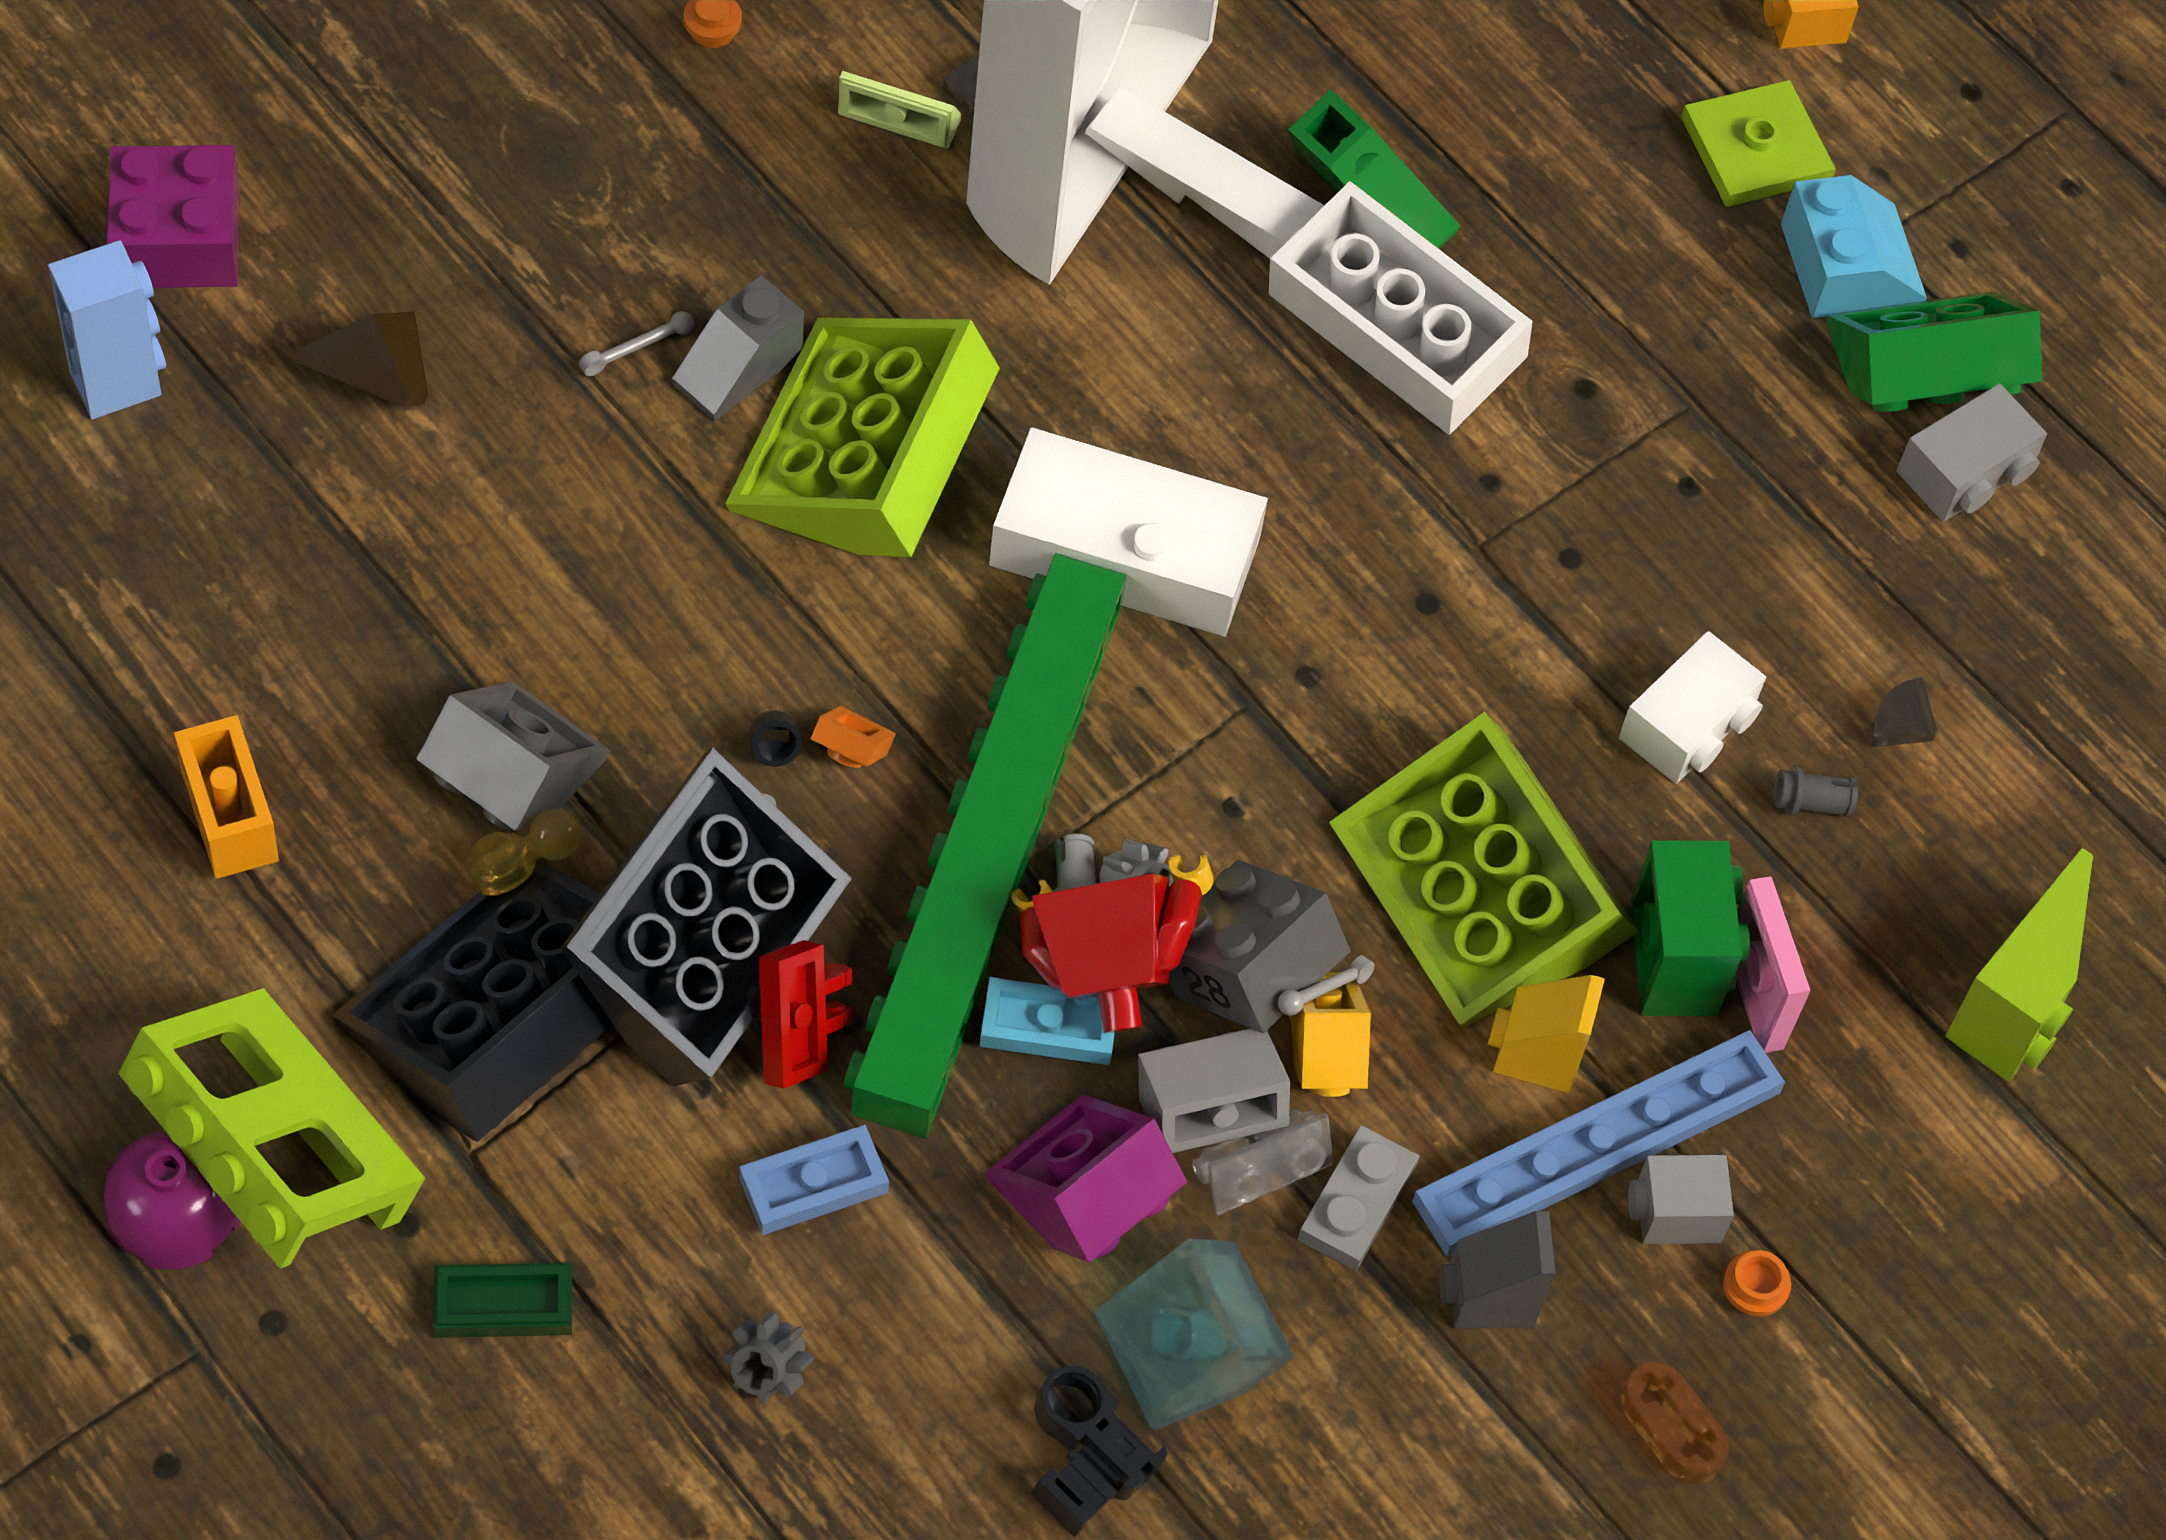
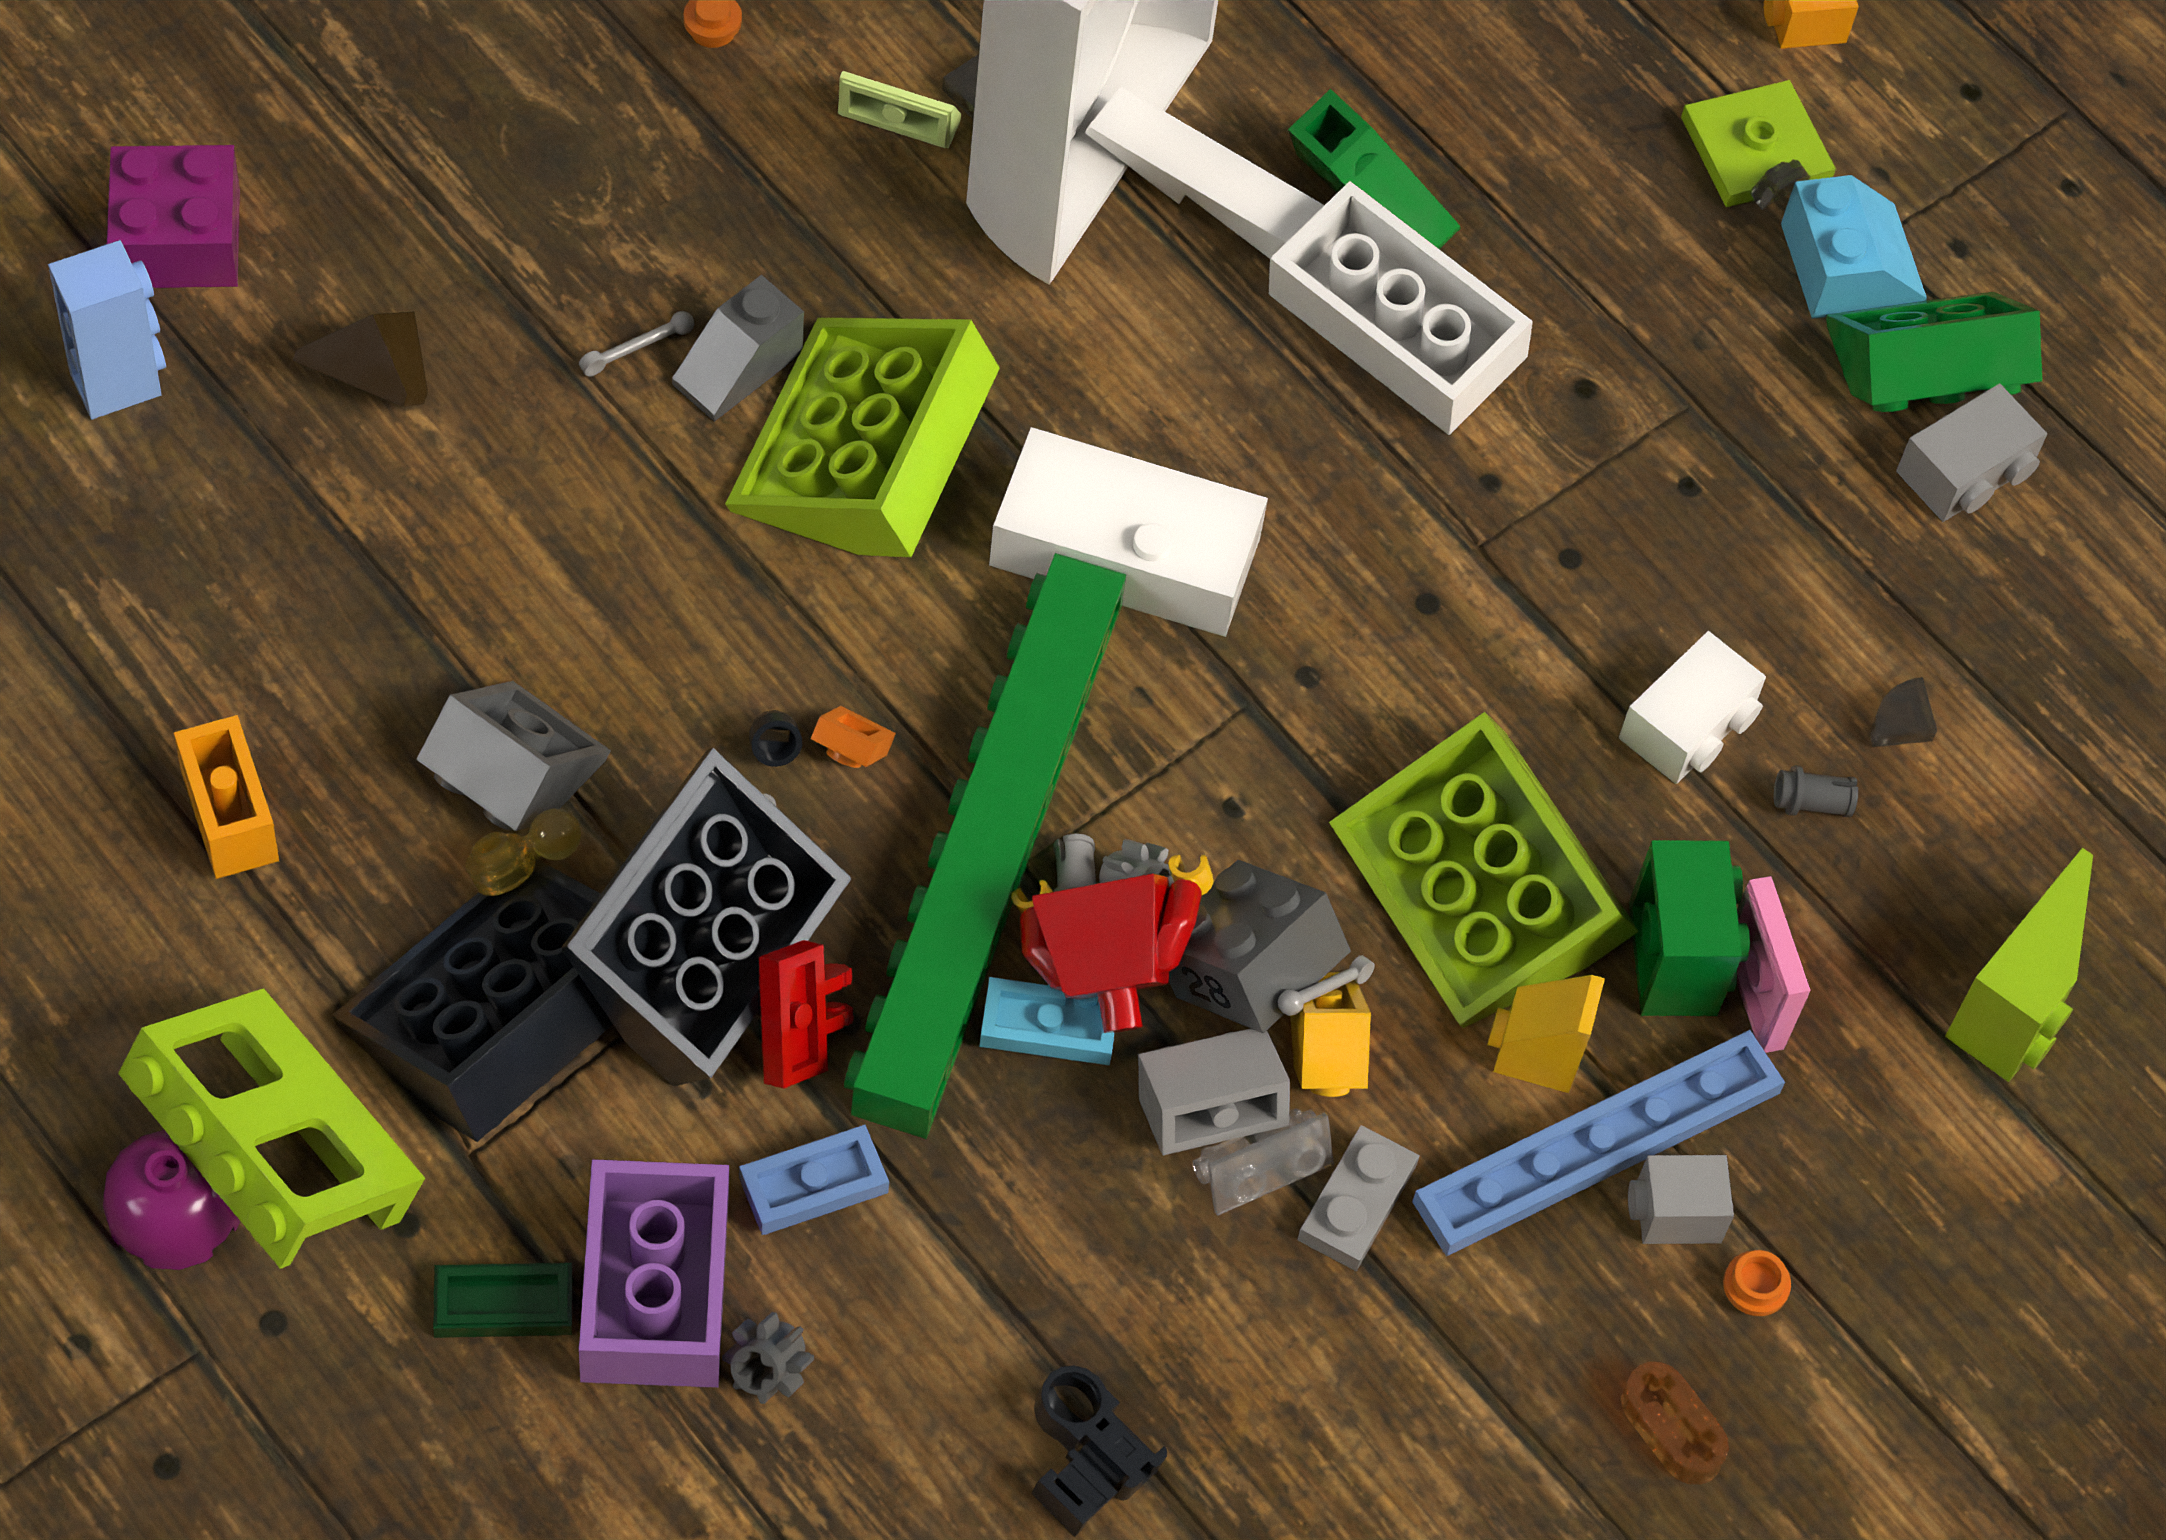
(654, 1273): none -> medium lavender brick
(1089, 1176): magenta slope -> none
(1193, 1332): clear light blue slope -> none
(1500, 1274): dark grey slope -> none
(1778, 182): none -> clear smoke tile

